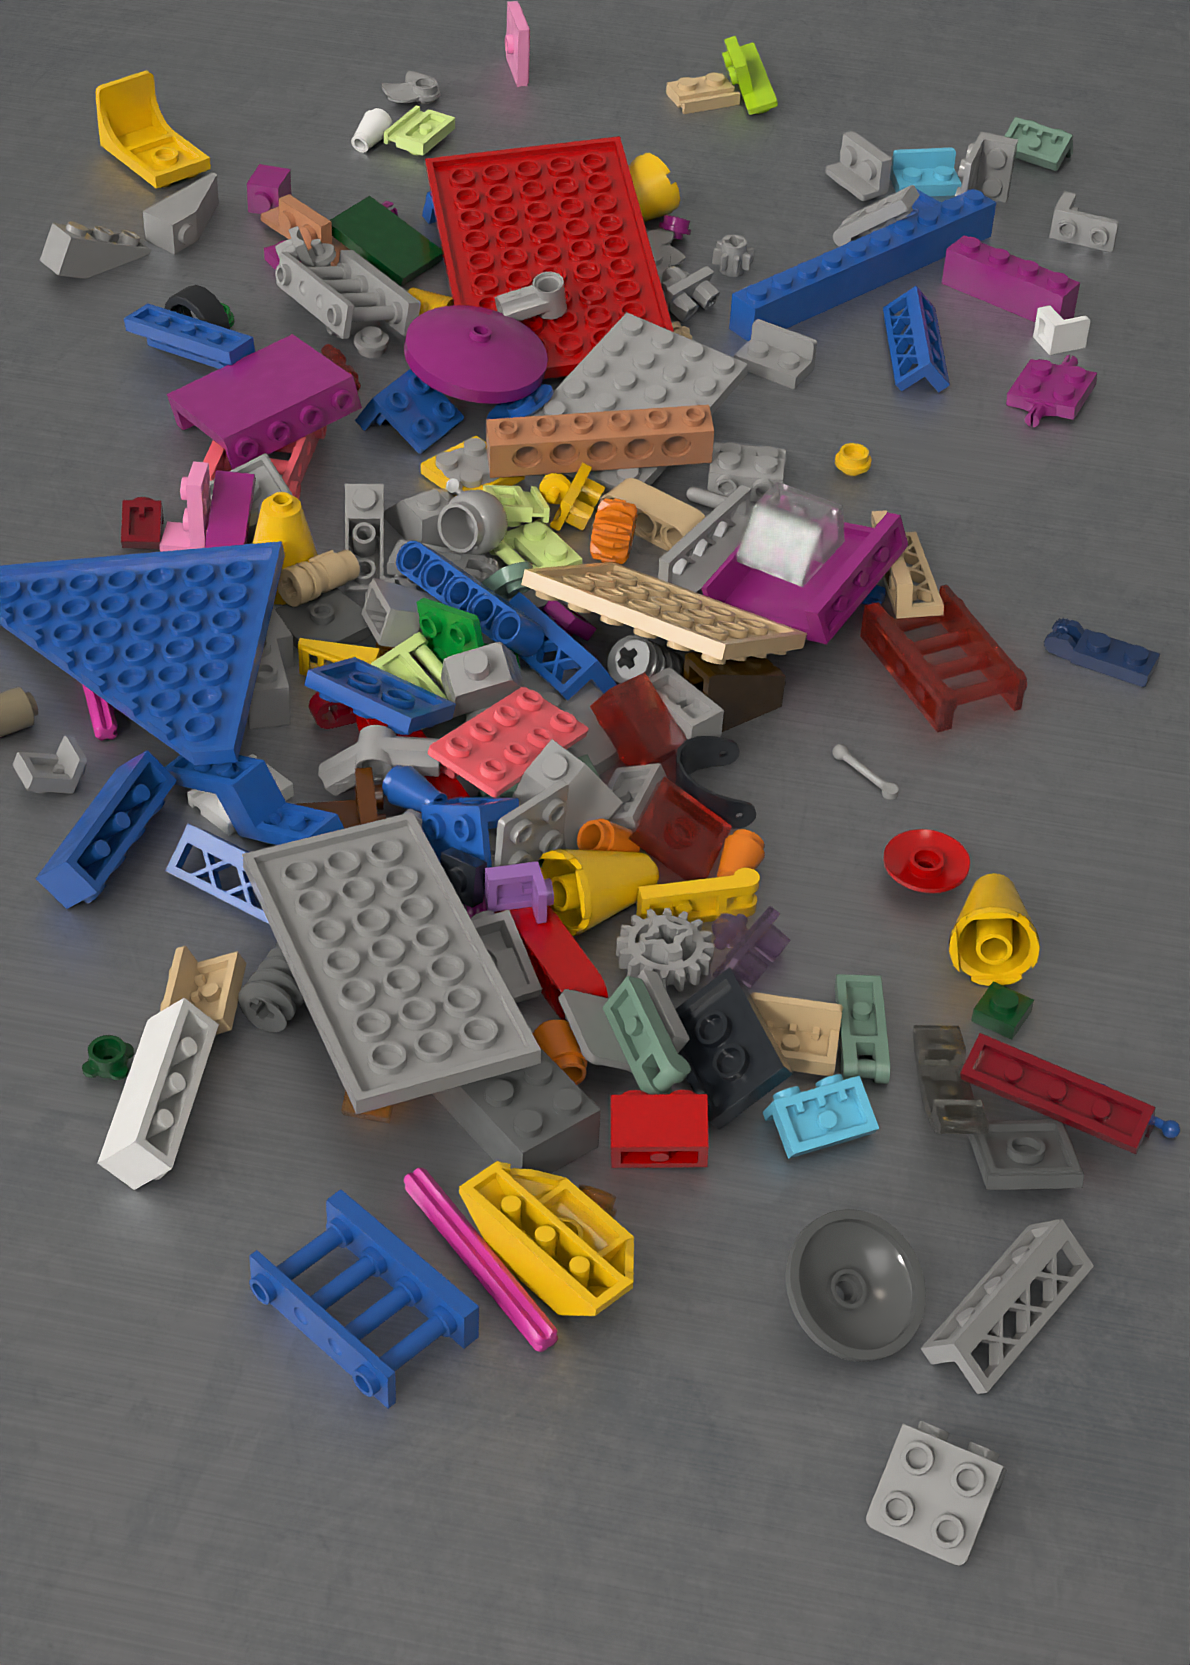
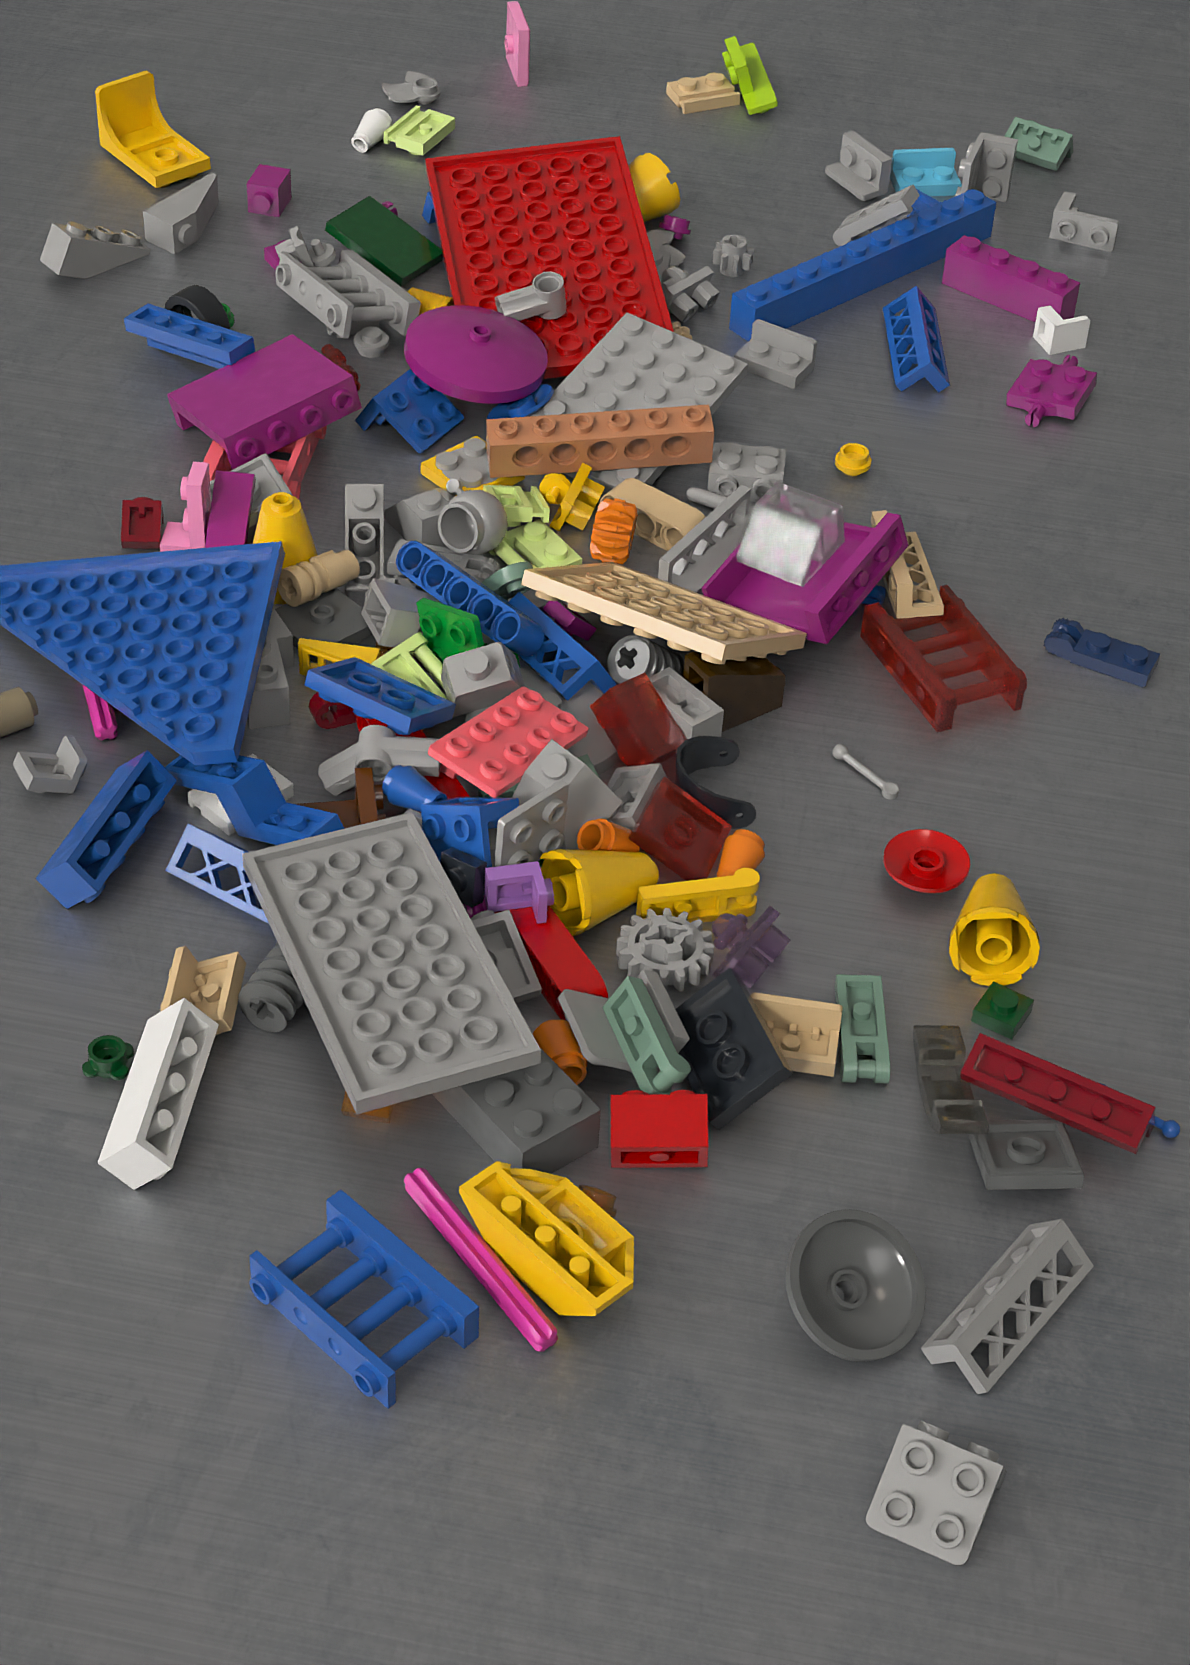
(310, 223): nougat bracket -> none
(822, 1116): medium azure bracket -> none

